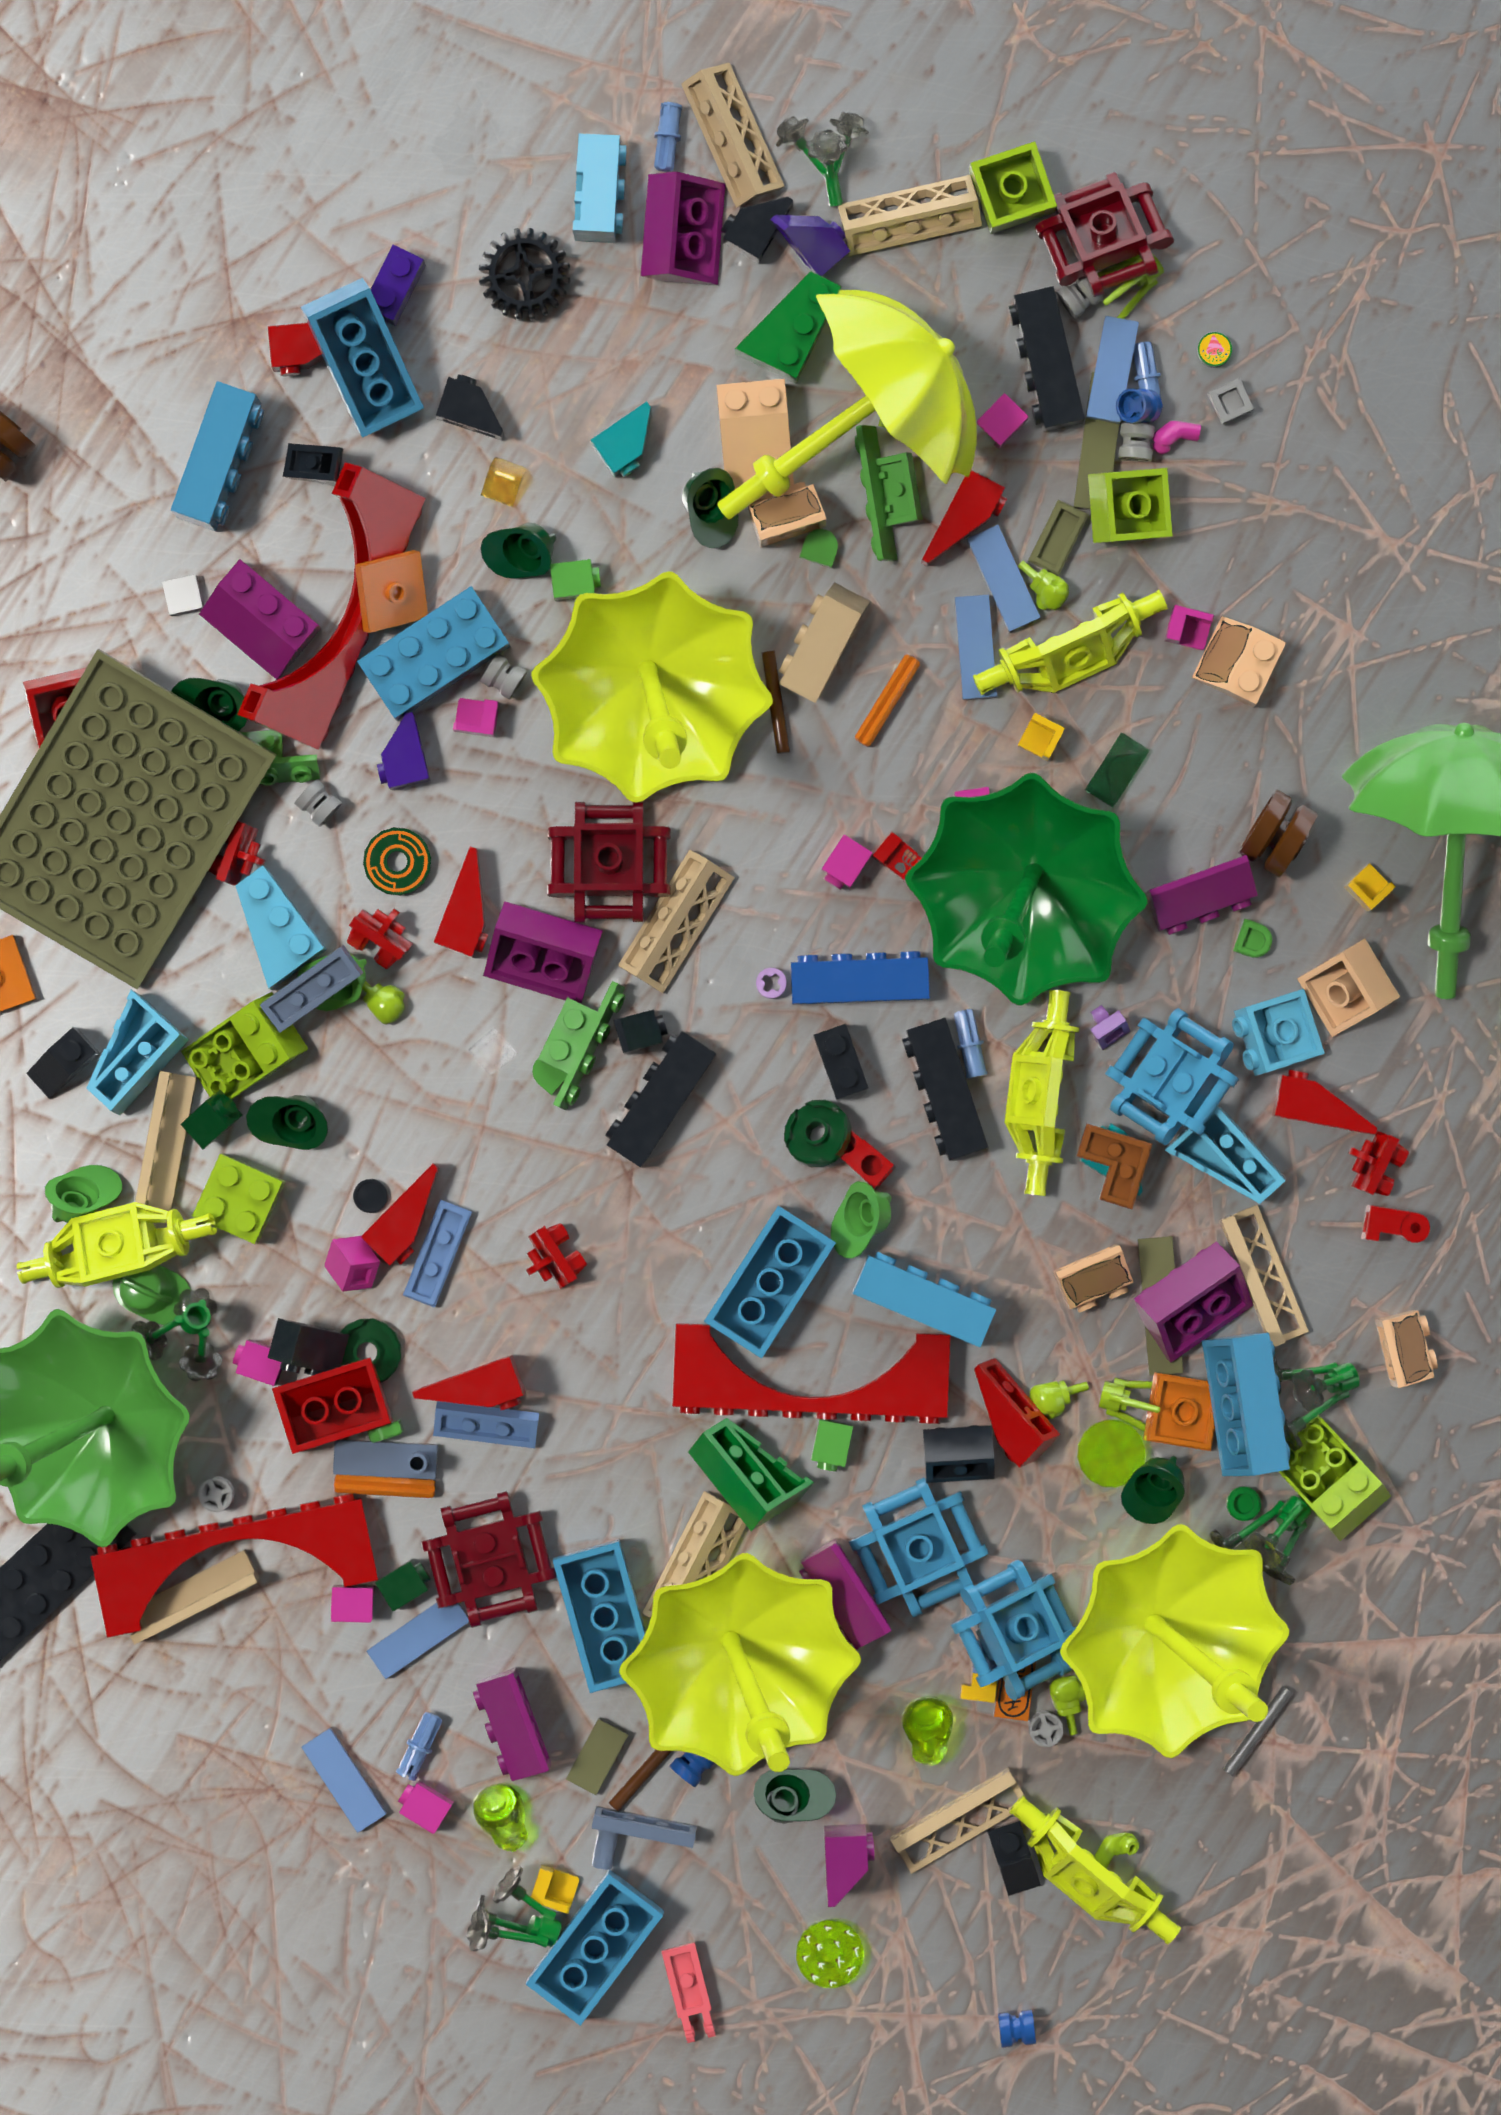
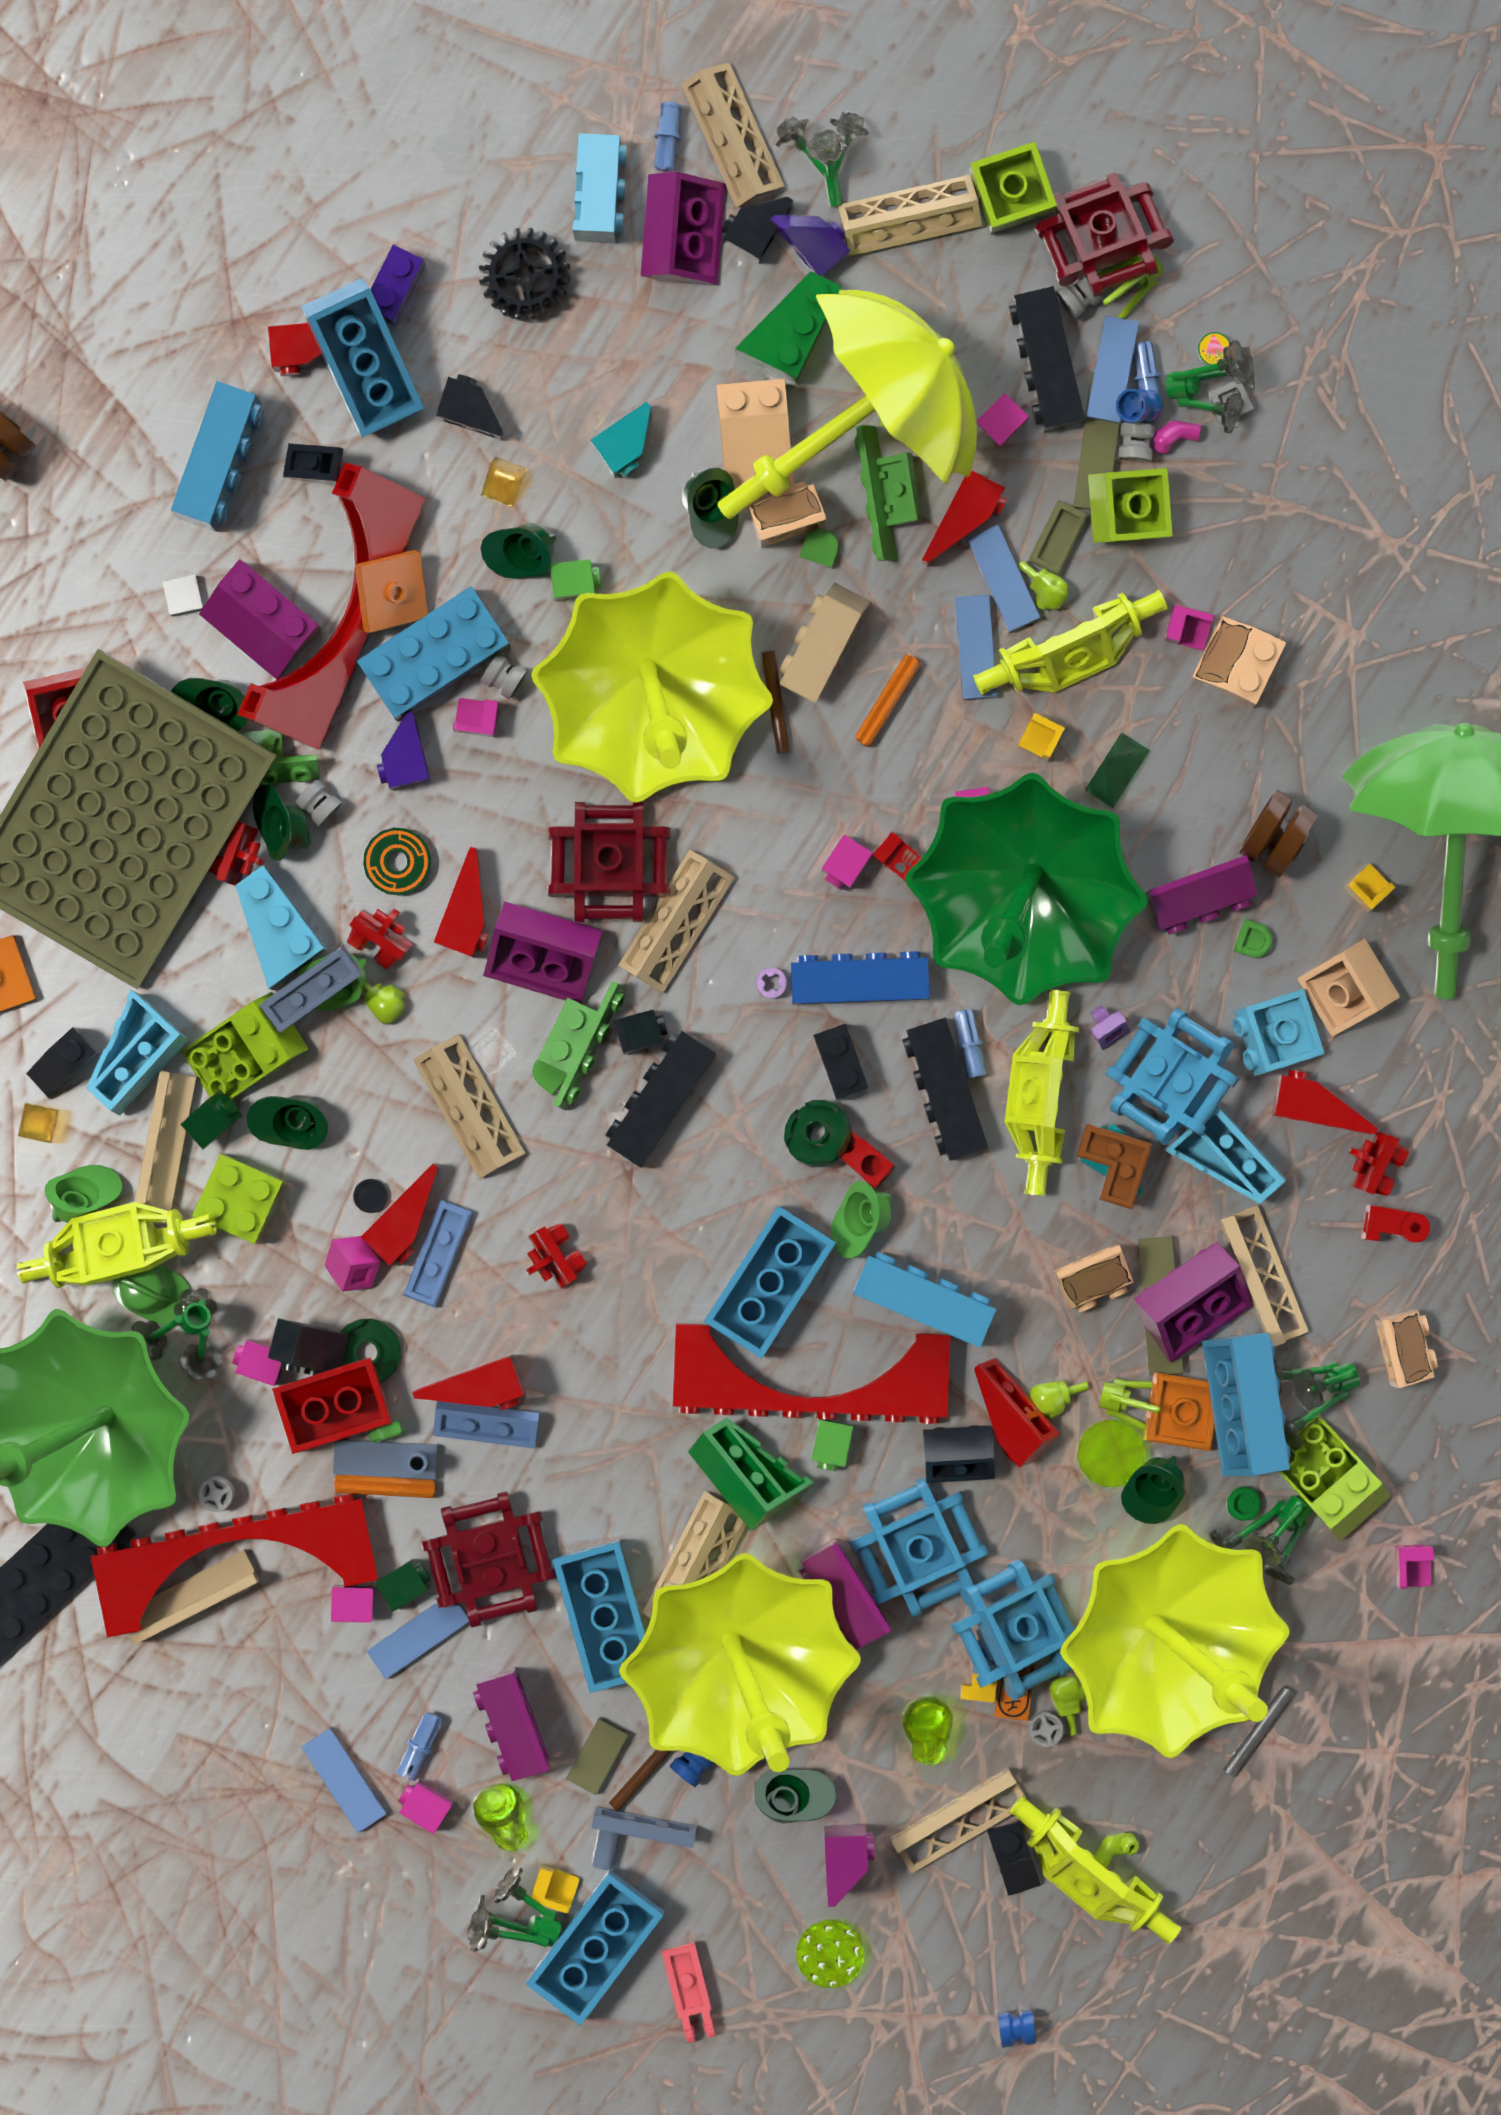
(38, 1123): none -> clear yellow slope
(279, 824): none -> dark green piece
(463, 1109): none -> tan fence
(1236, 363): none -> plant
(1413, 1565): none -> dark pink panel

